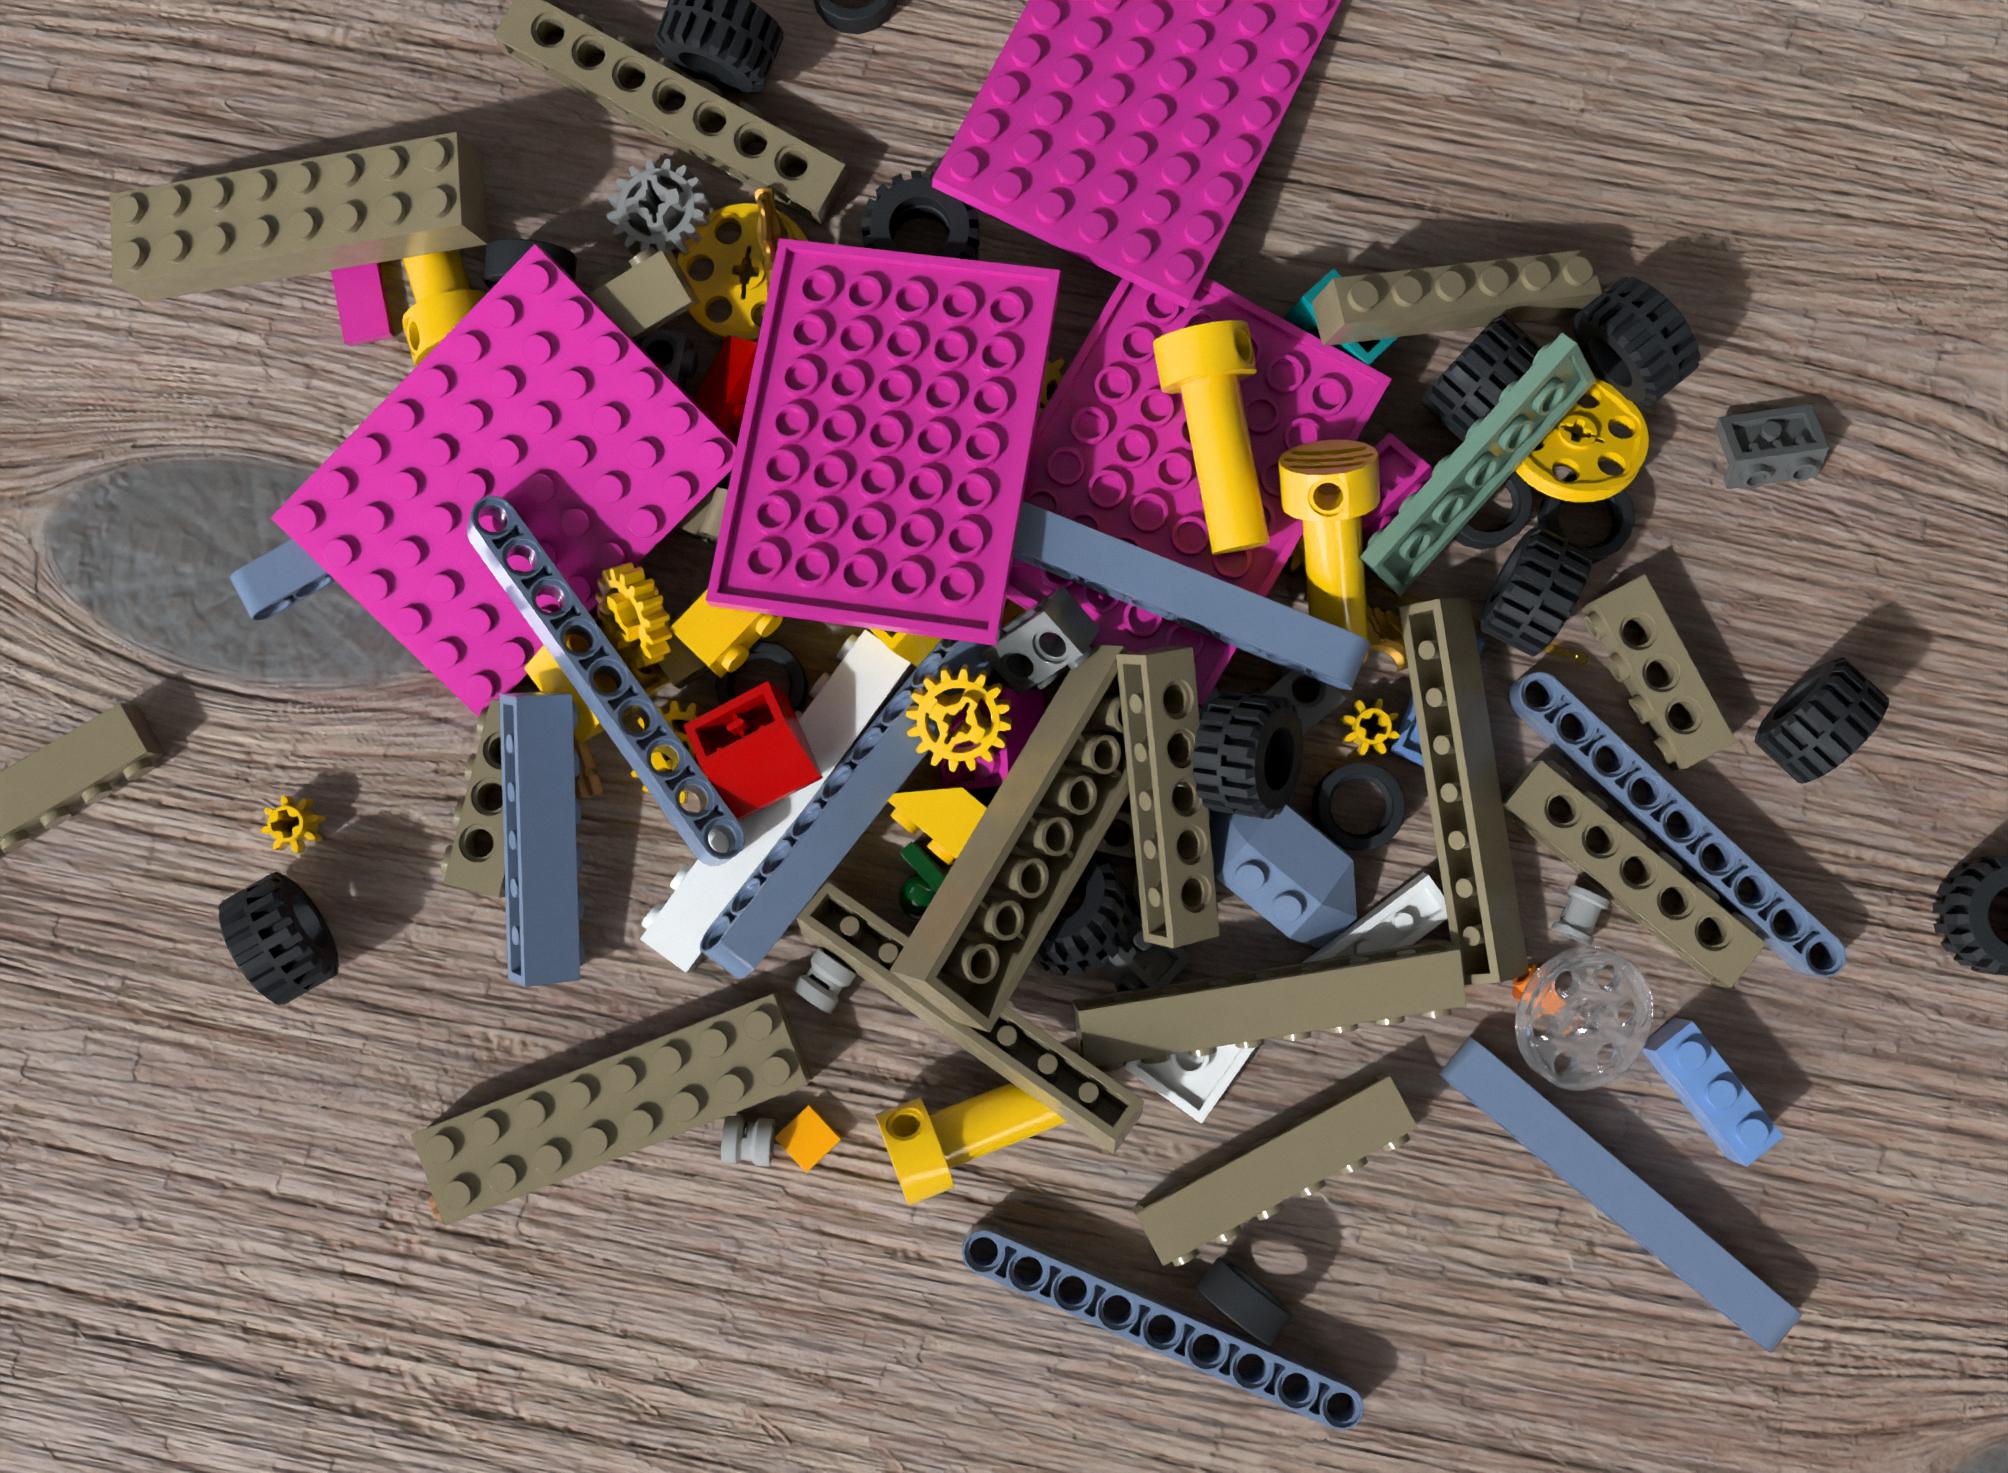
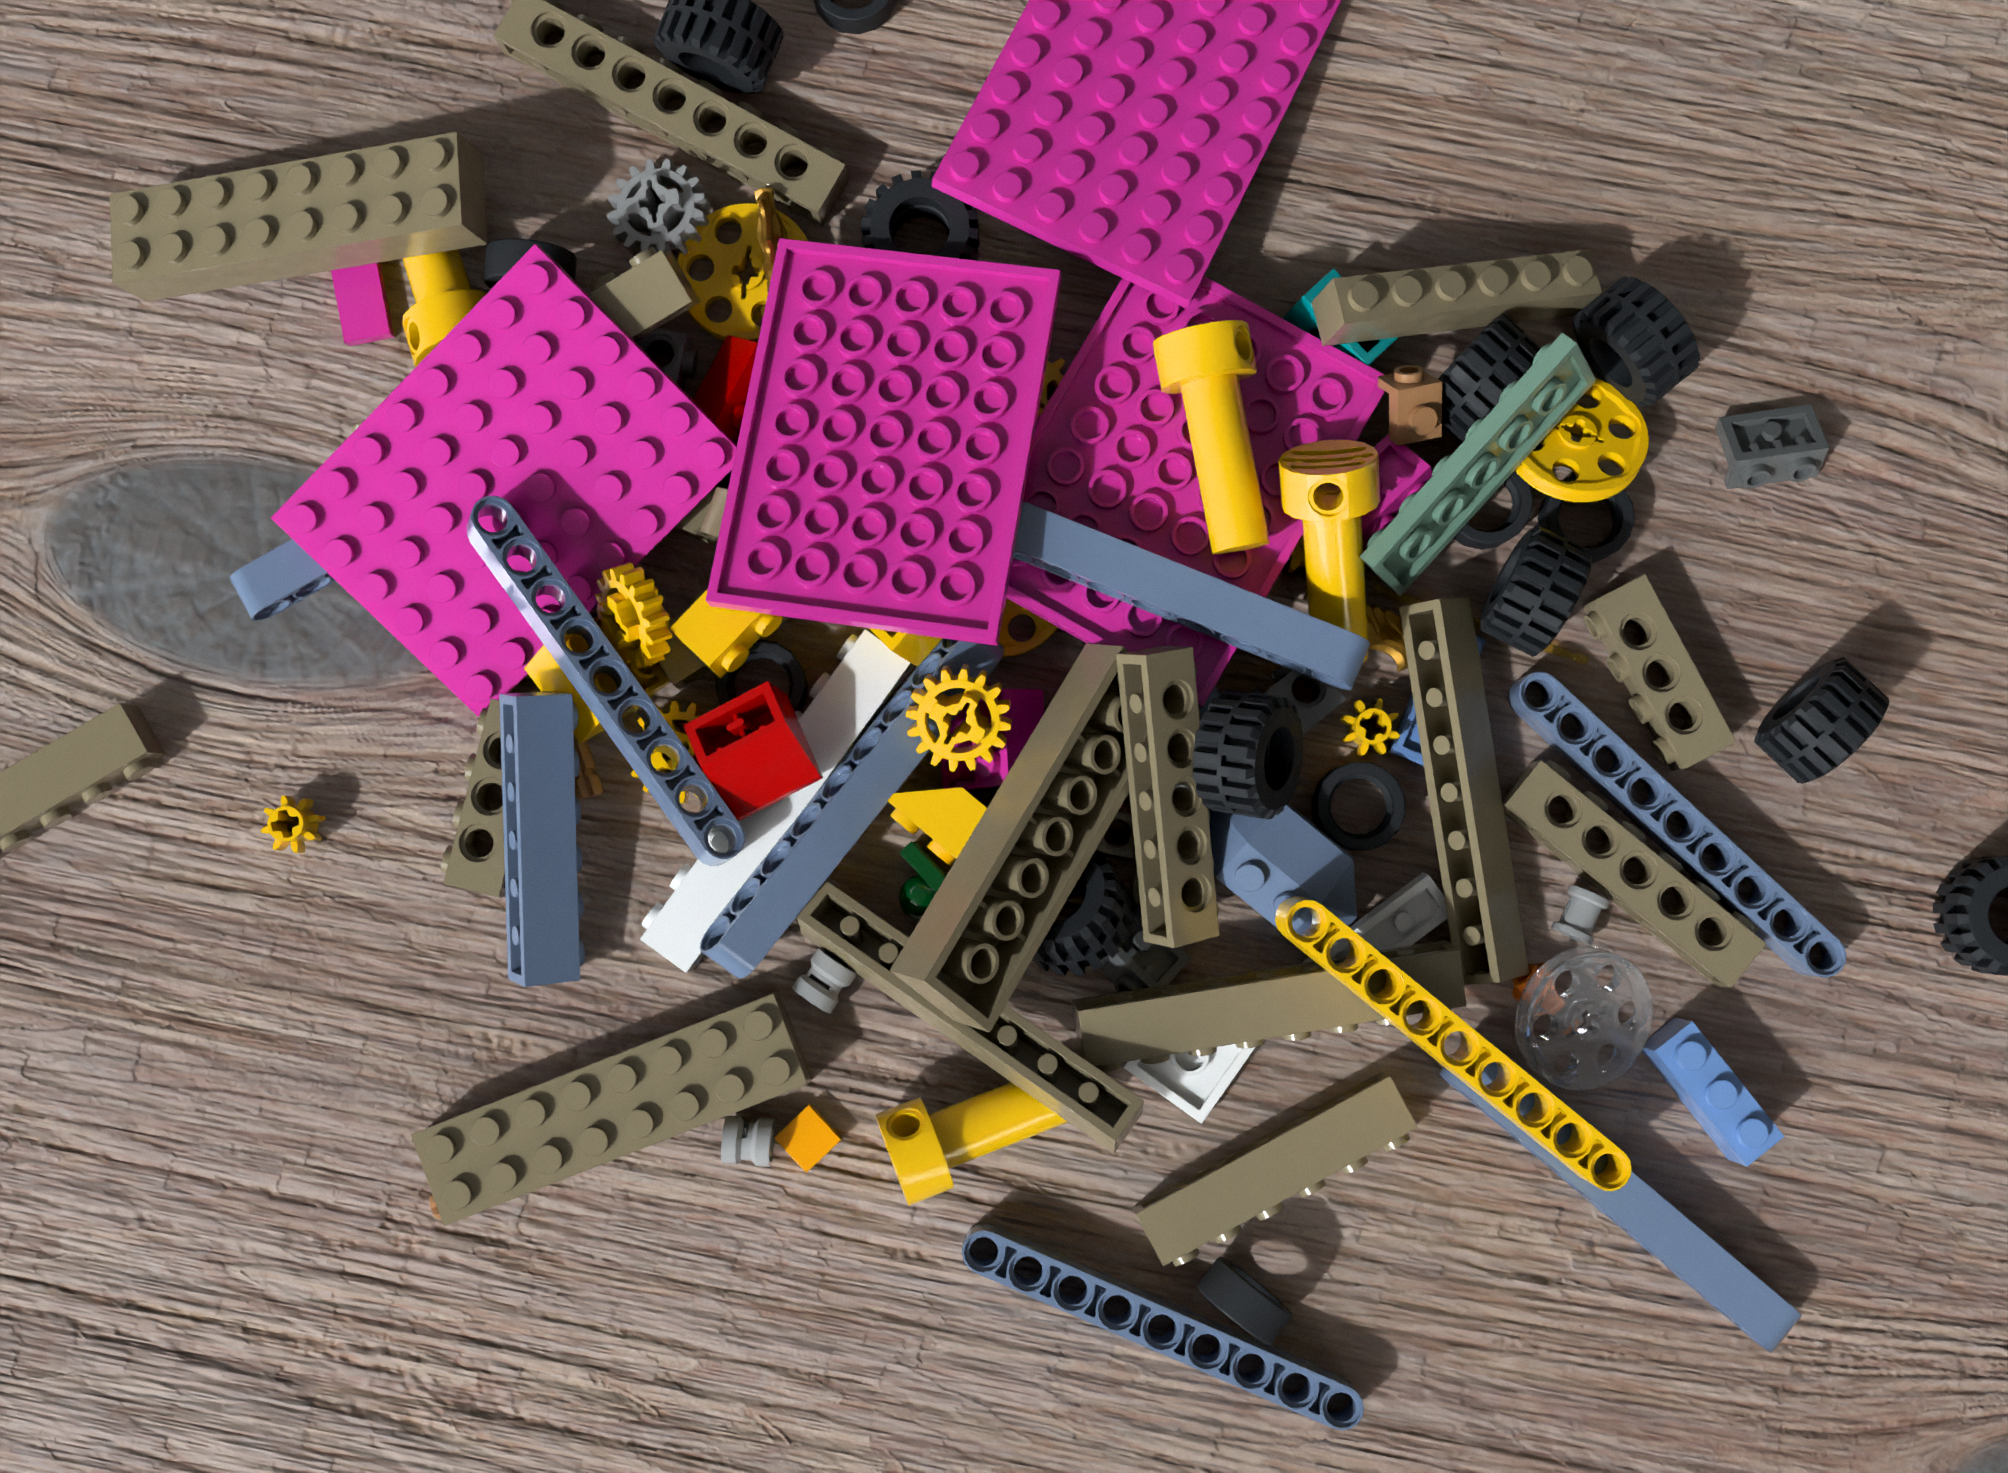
(278, 938): black tyre -> none
(1042, 642): dark grey brick -> none
(1413, 404): none -> medium nougat bracket
(1473, 1054): none -> yellow beam

